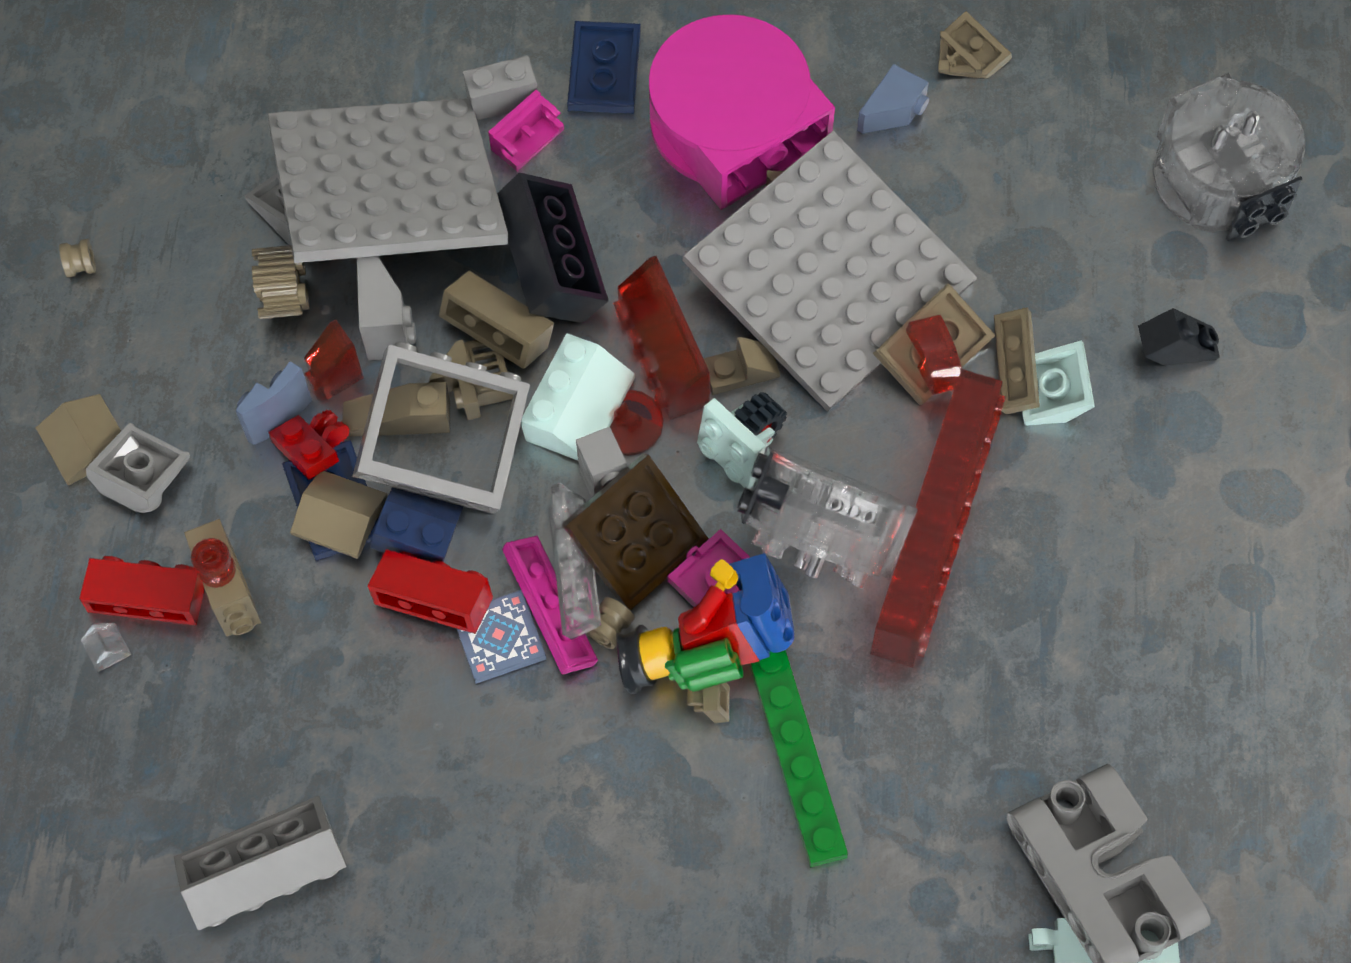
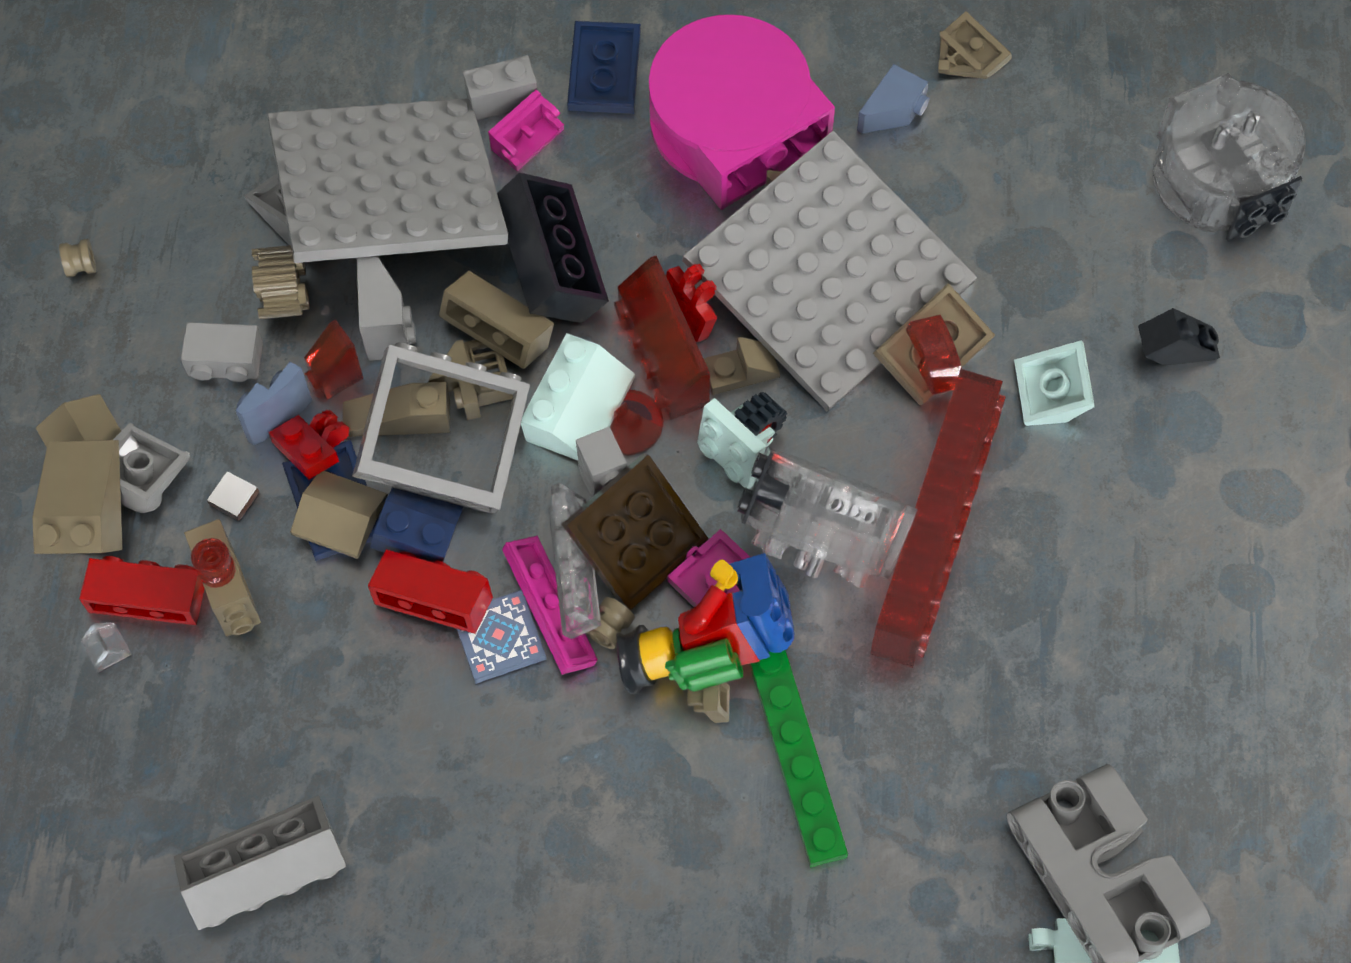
(79, 499): none -> dark tan slope
(222, 351): none -> light grey piece
(233, 496): none -> white tile
(693, 301): none -> red hinge
(1016, 360): dark tan tile -> none

